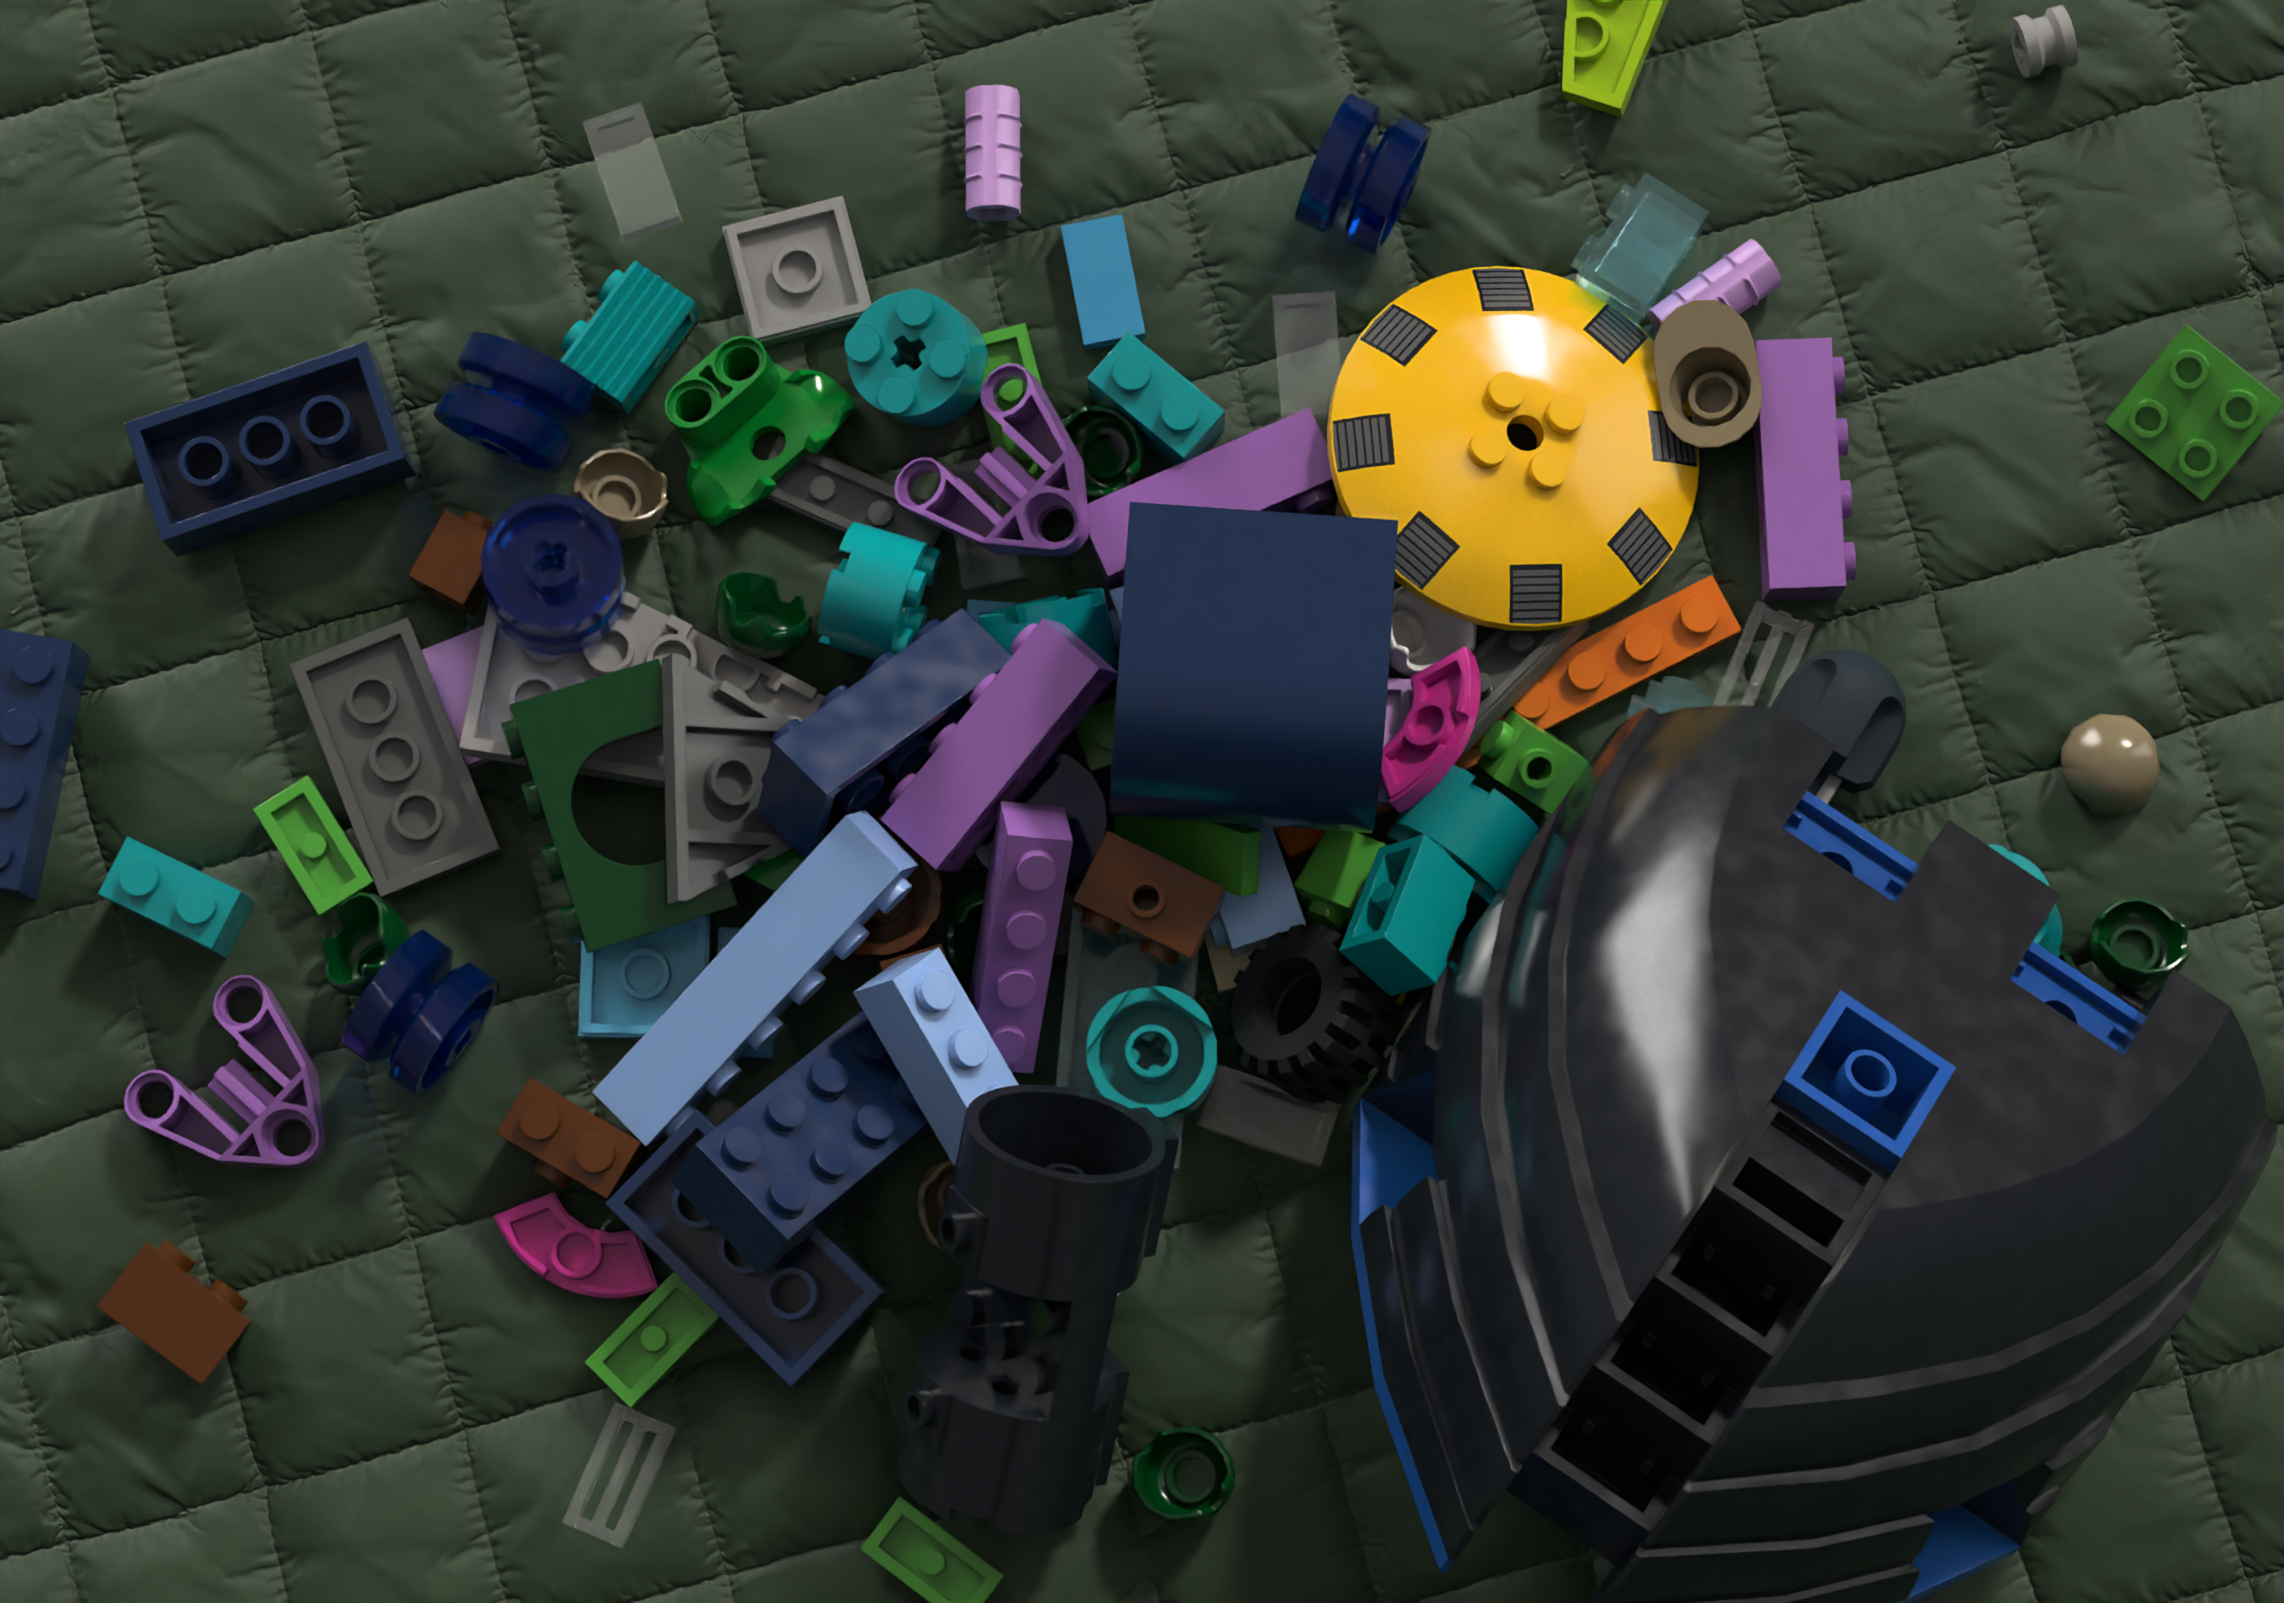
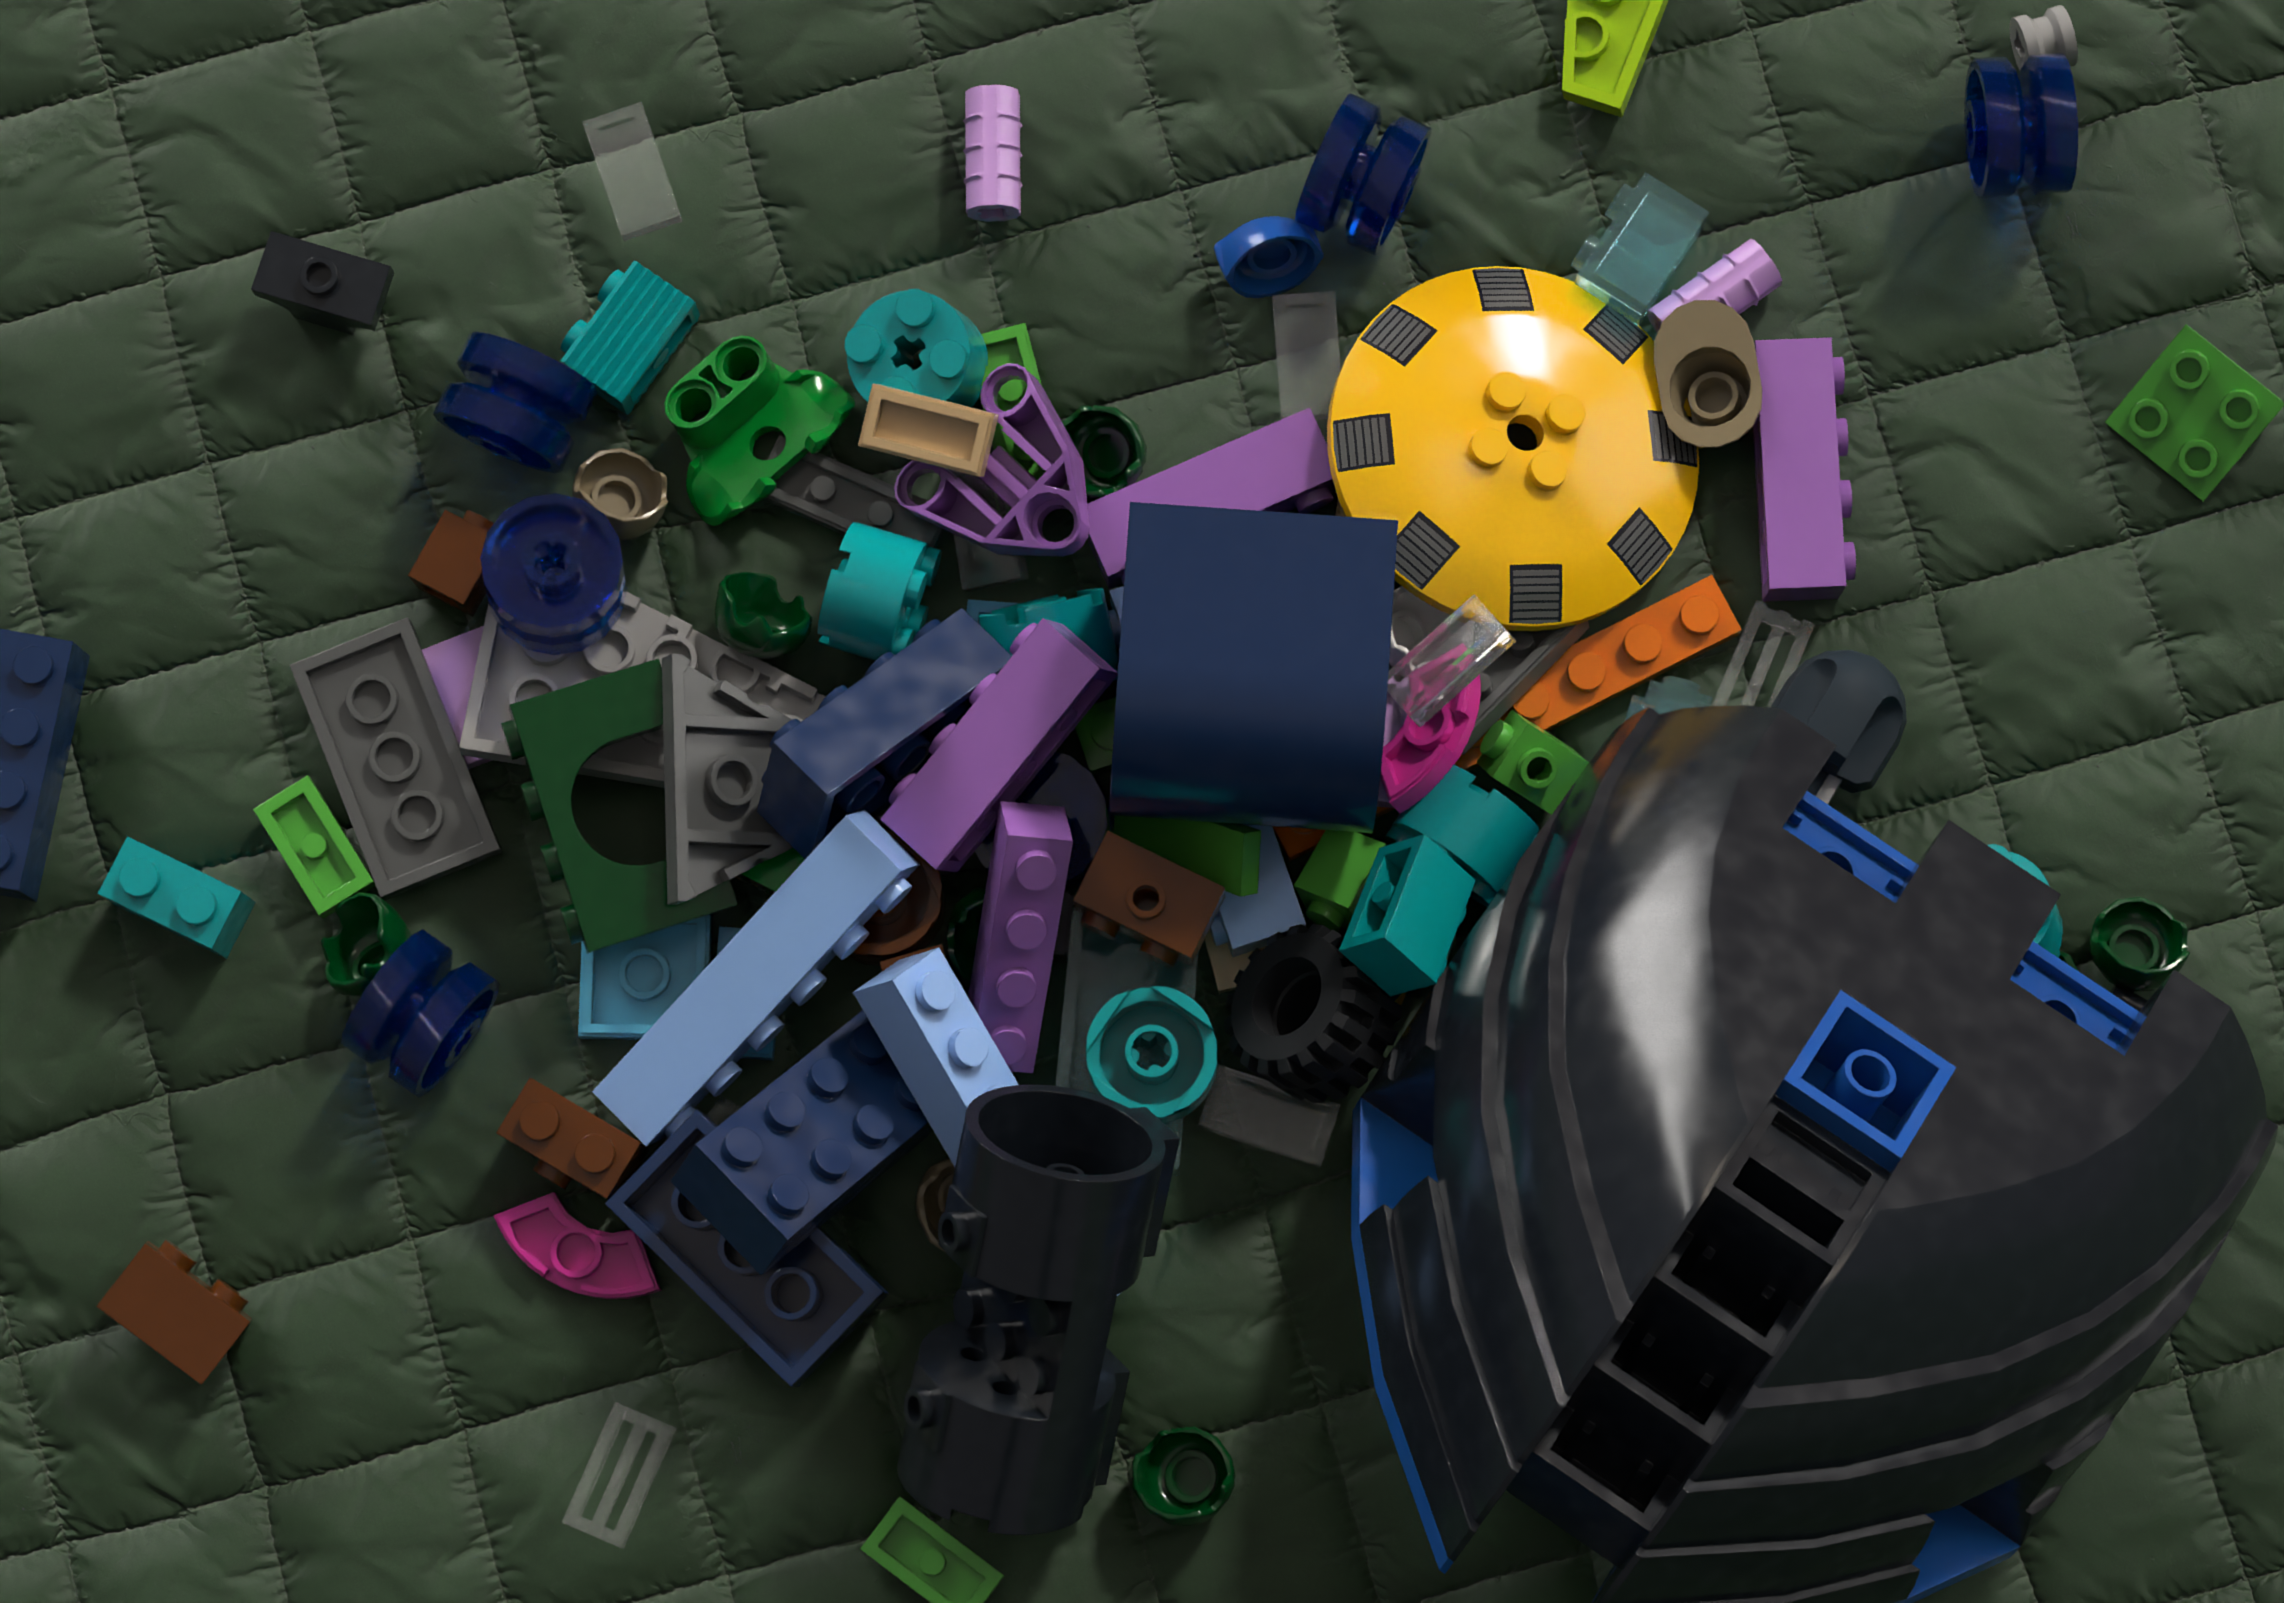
(270, 449): dark blue brick -> none
(275, 1048): medium lavender connector -> none
(322, 284): none -> black brick
(653, 1340): bright green plate -> none
(797, 271): light grey tile -> none
(928, 430): none -> tan tile
(1102, 281): dark azure tile -> none
(1166, 407): teal brick -> none
(1268, 256): none -> blue hat
(1447, 660): none -> clear tile
(2021, 125): none -> clear blue wheel
(2111, 764): dark tan hair -> none

